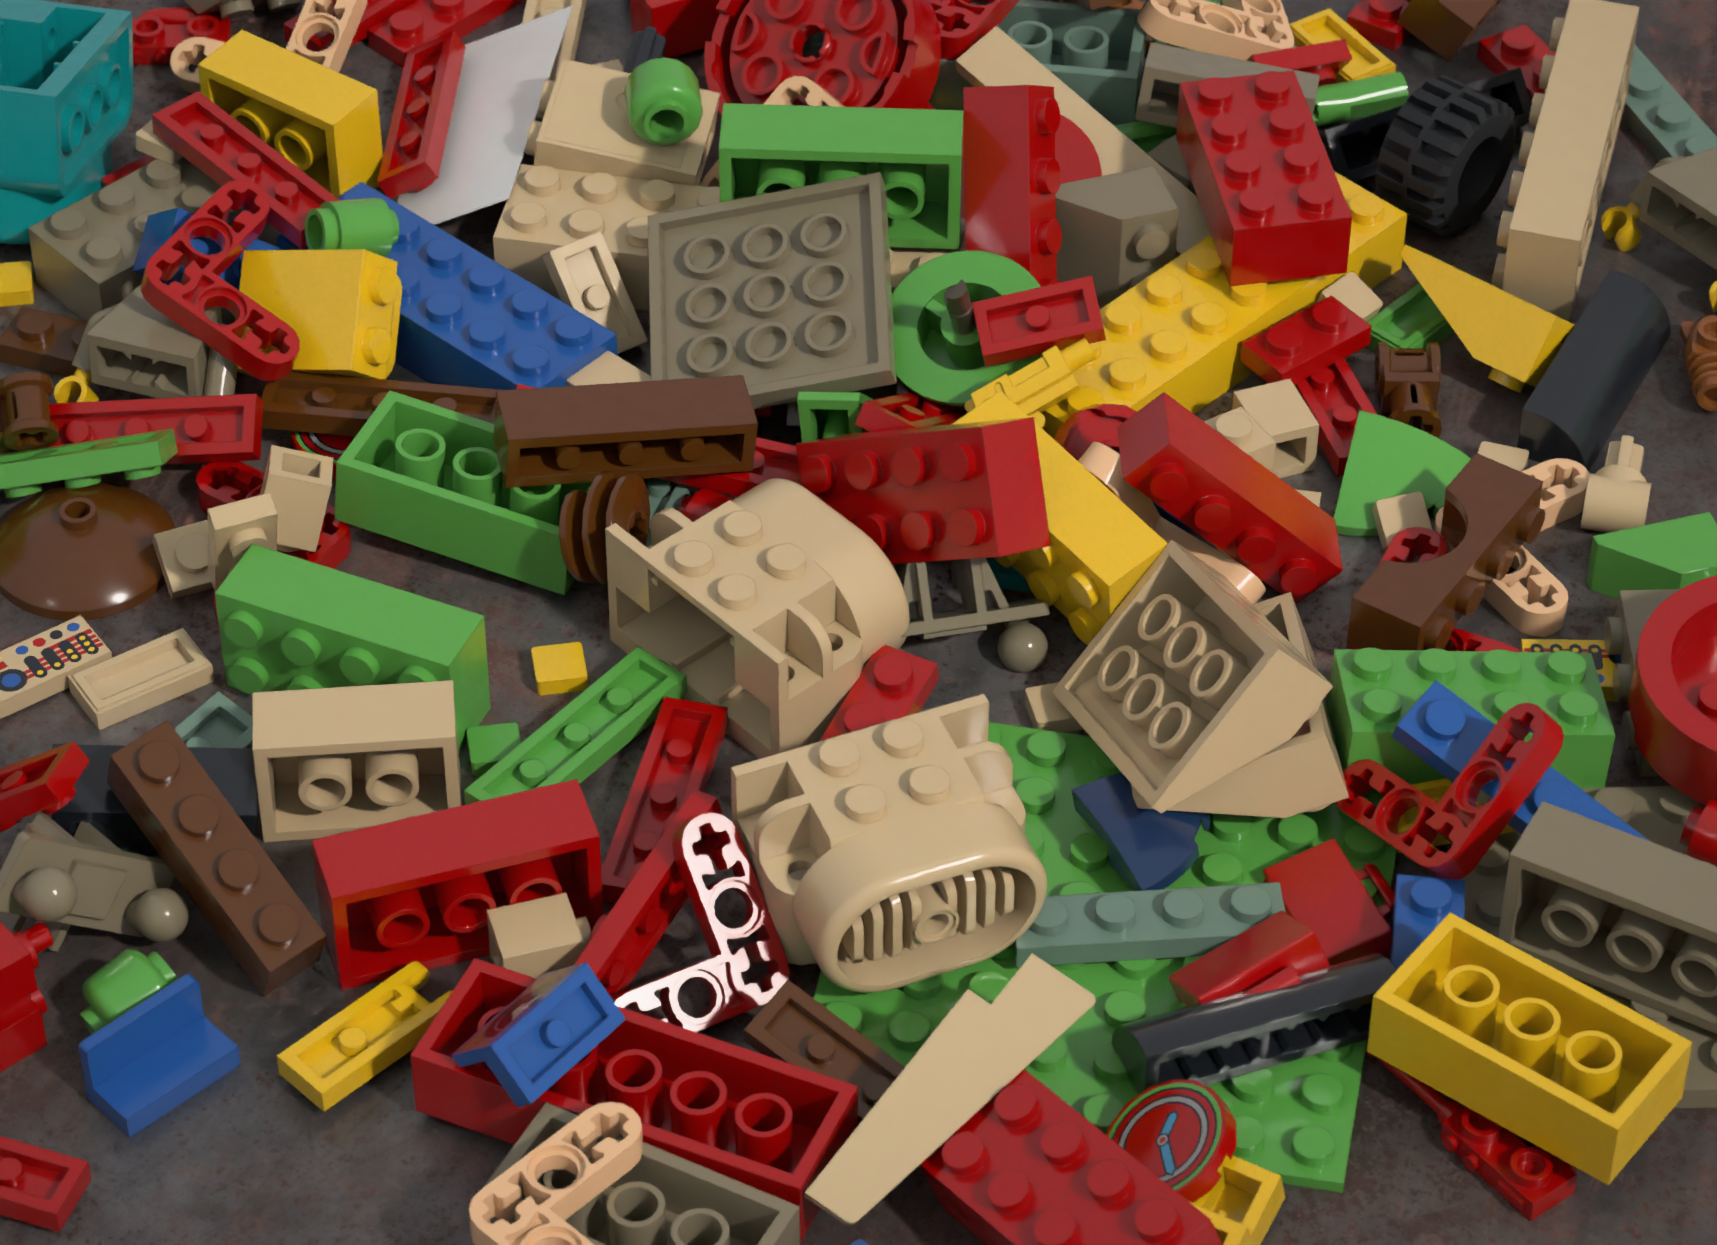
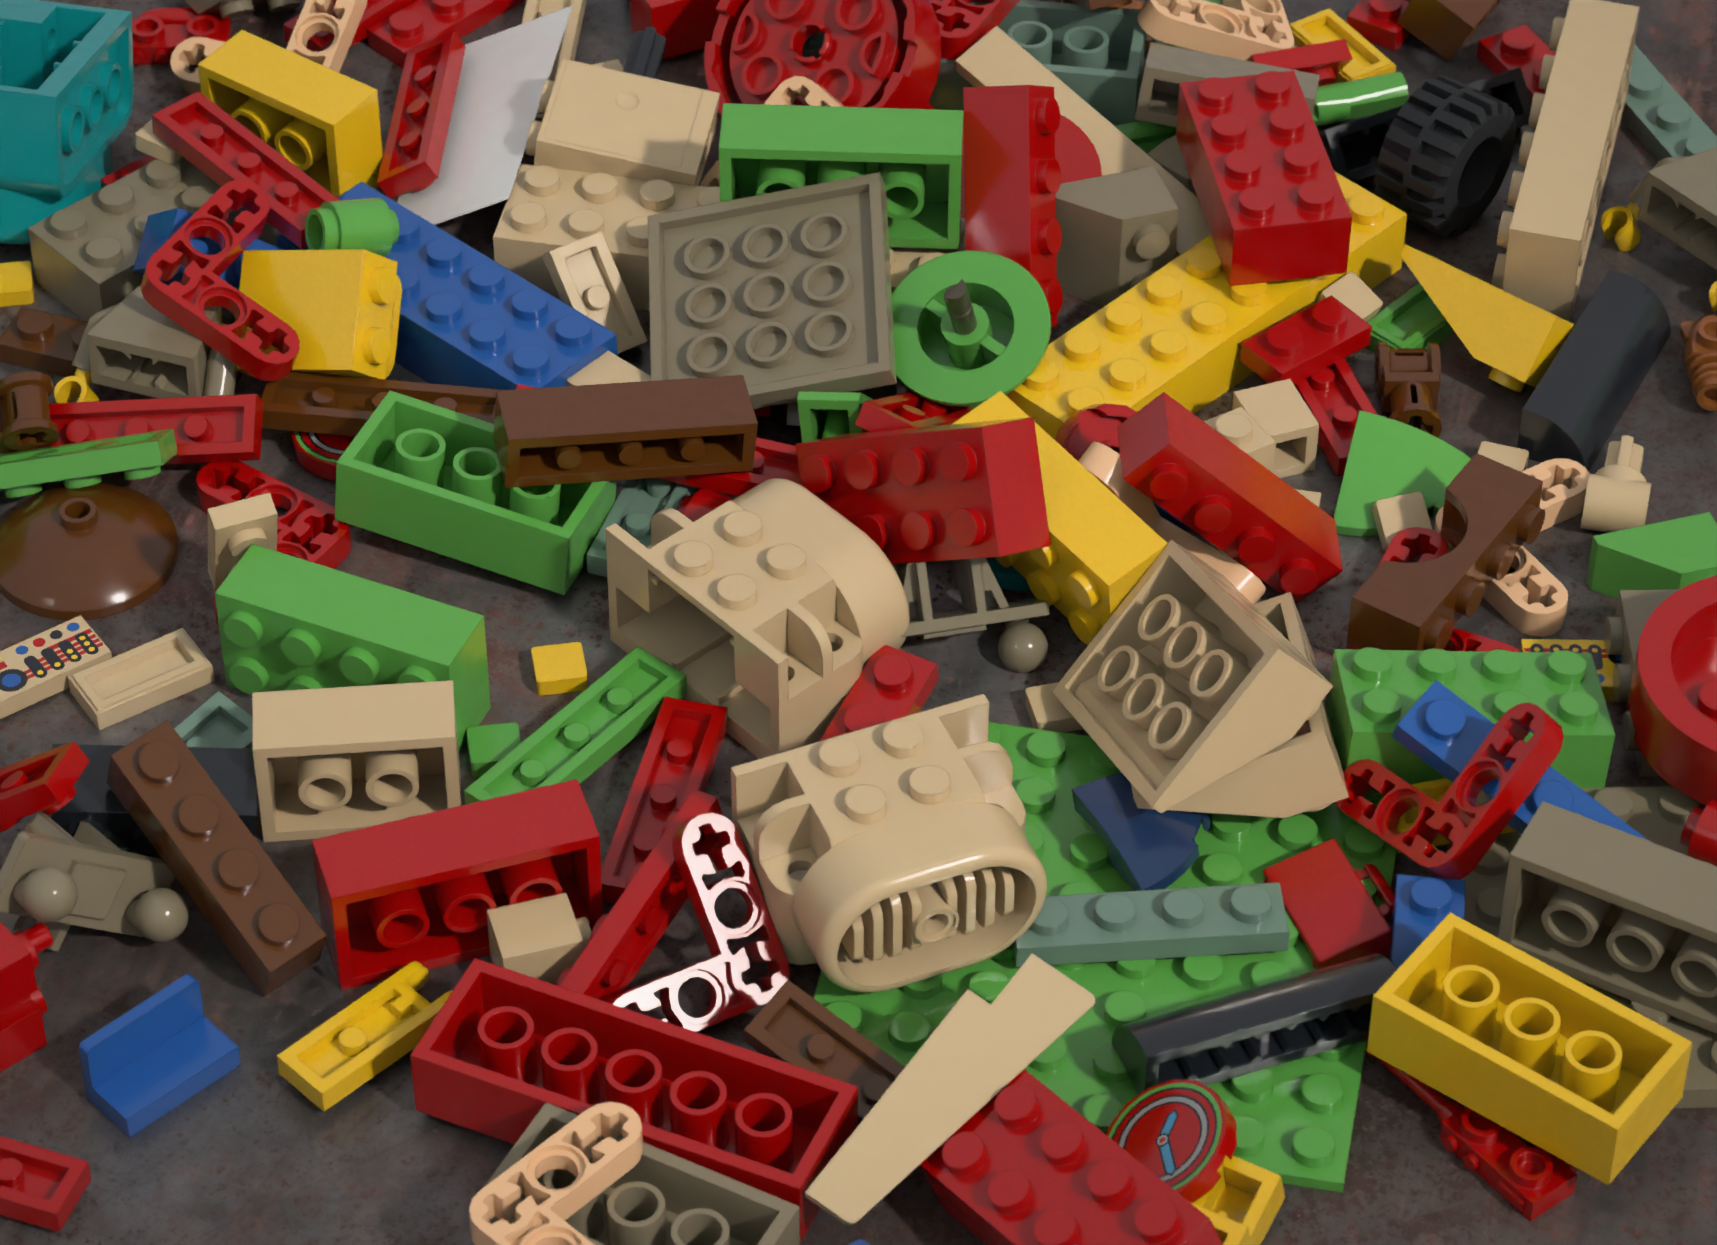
(122, 986): bright green head -> none
(184, 558): tan plate -> none
(300, 492): tan brick -> none
(543, 1032): blue panel -> none
(587, 514): reddish brown piece -> none
(663, 101): bright green head -> none
(1038, 319): red plate -> none
(1040, 382): yellow piece -> none
(1257, 960): red piece -> none

